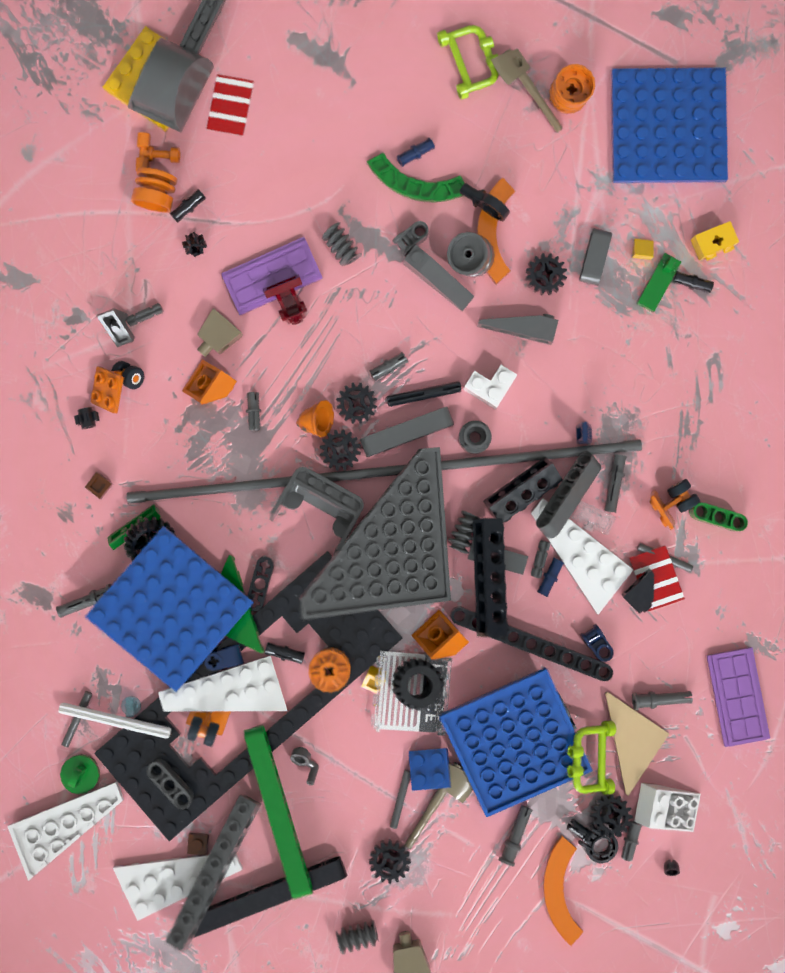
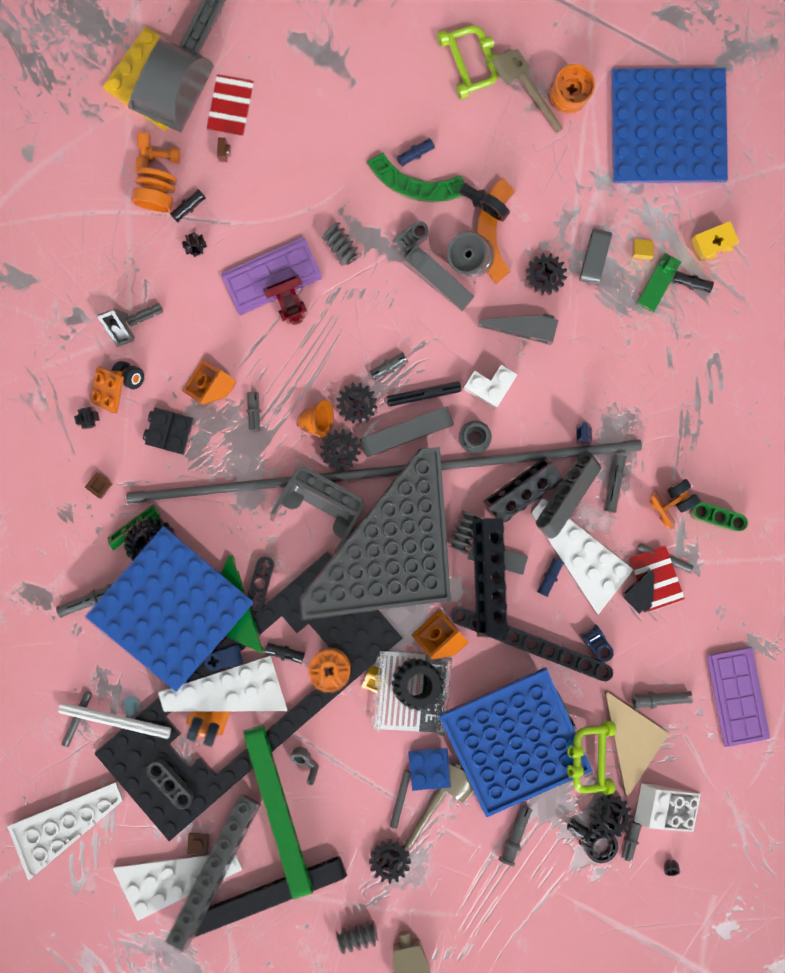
(80, 774): green tile -> none
(168, 430): none -> black plate
(217, 334): dark tan torso -> none
(223, 149): none -> reddish brown plate
(540, 559): dark grey axle -> none
(554, 892): orange tile -> none

